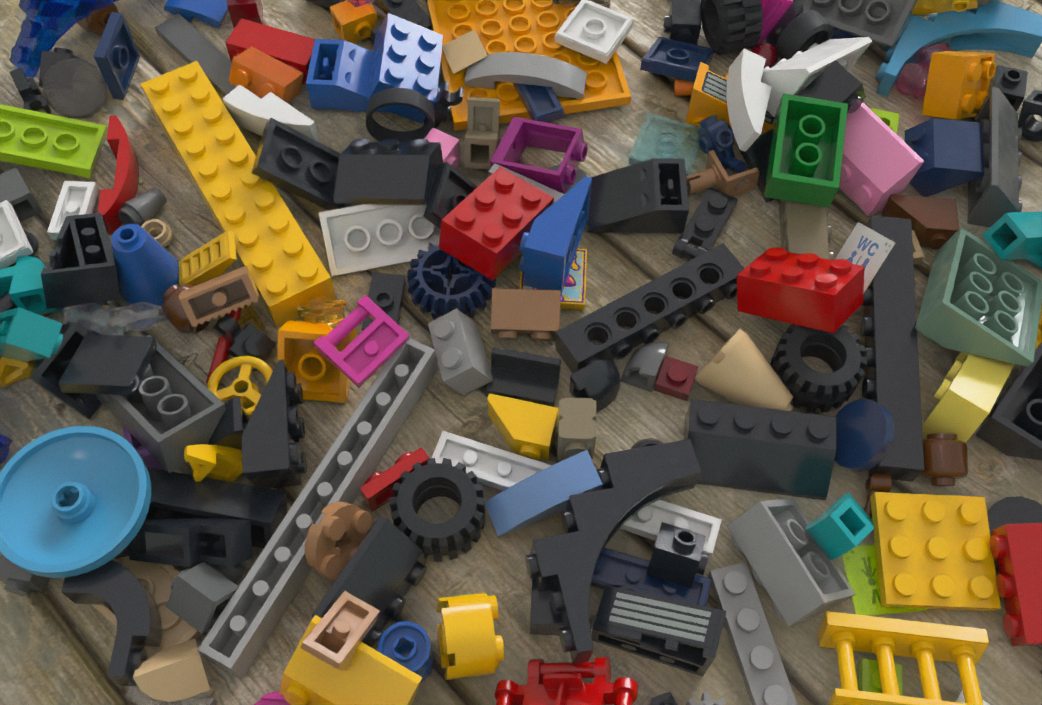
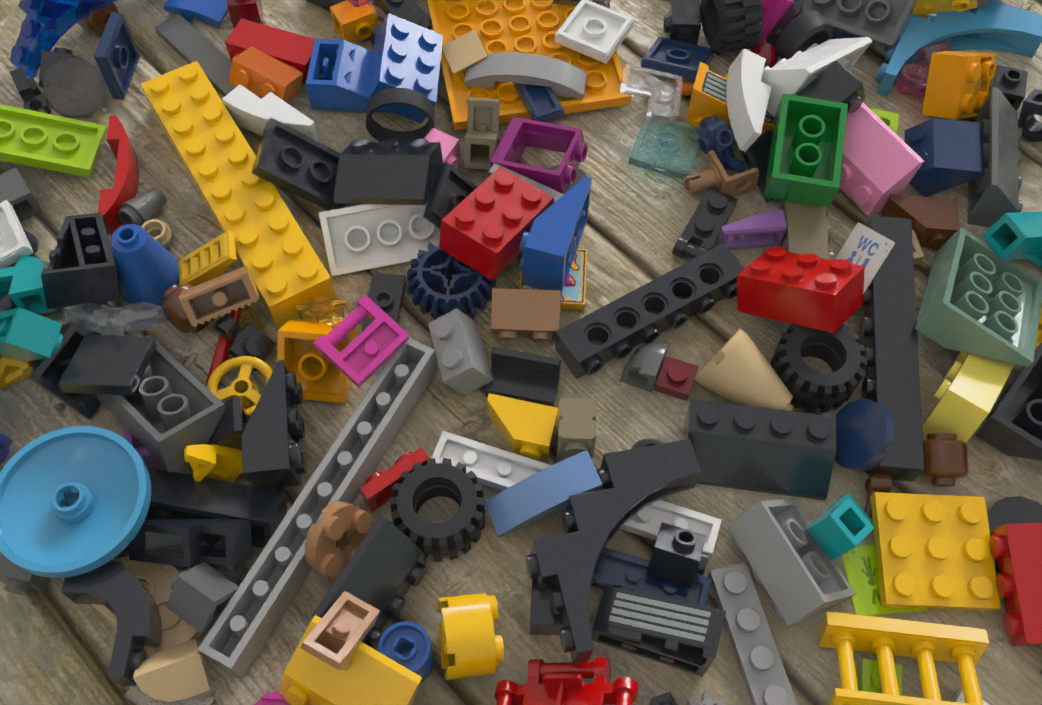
(74, 199): white plate -> none
(444, 101): black plate -> none
(596, 381): black brick -> none
(640, 198): black slope -> none
(660, 89): none -> clear plate
(755, 232): none -> medium lavender slope

